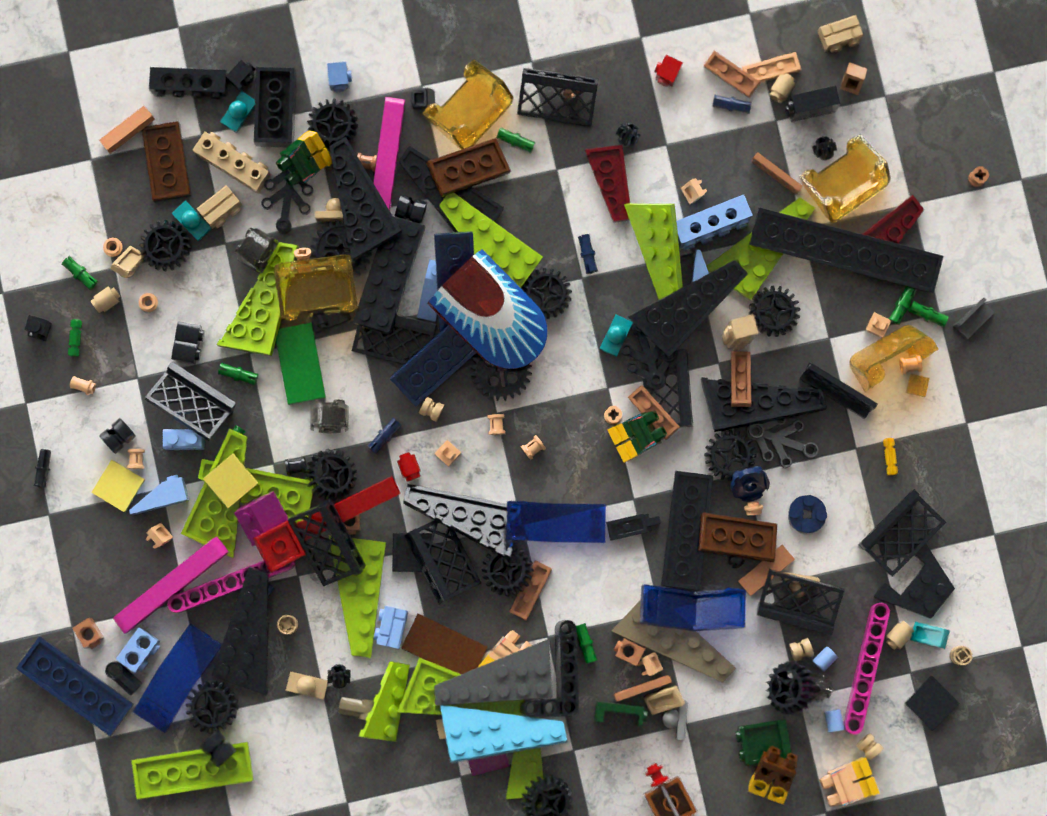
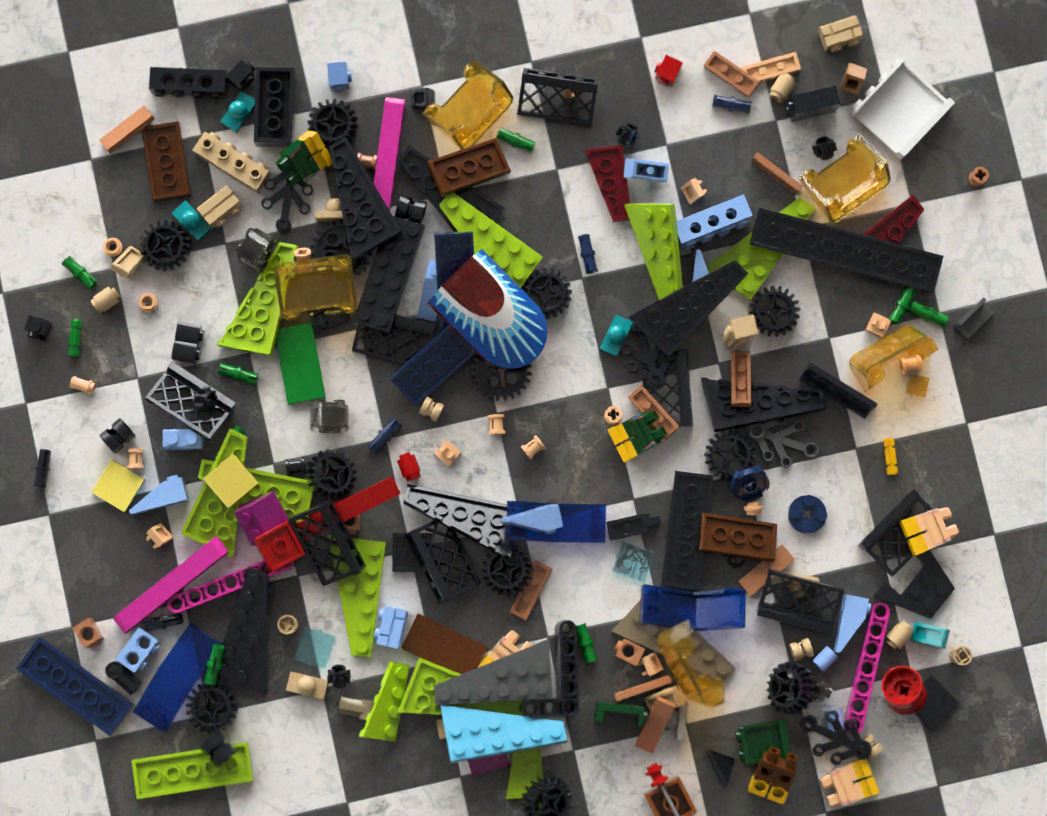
(163, 621): none -> black axle
(205, 398): none -> black gear
(217, 652): none -> green pin
(314, 647): none -> clear light blue piece
(540, 519): none -> light blue slope
(633, 561): none -> clear light blue piece
(646, 170): none -> light blue brick
(655, 724): none -> nougat tile
(676, 647): none -> clear yellow windscreen
(722, 765): none -> black slope
(839, 738): none -> black plant
(851, 616): none -> light blue slope
(901, 108): none -> white panel
(902, 680): none -> red wheel
(934, 528): none -> light nougat hips

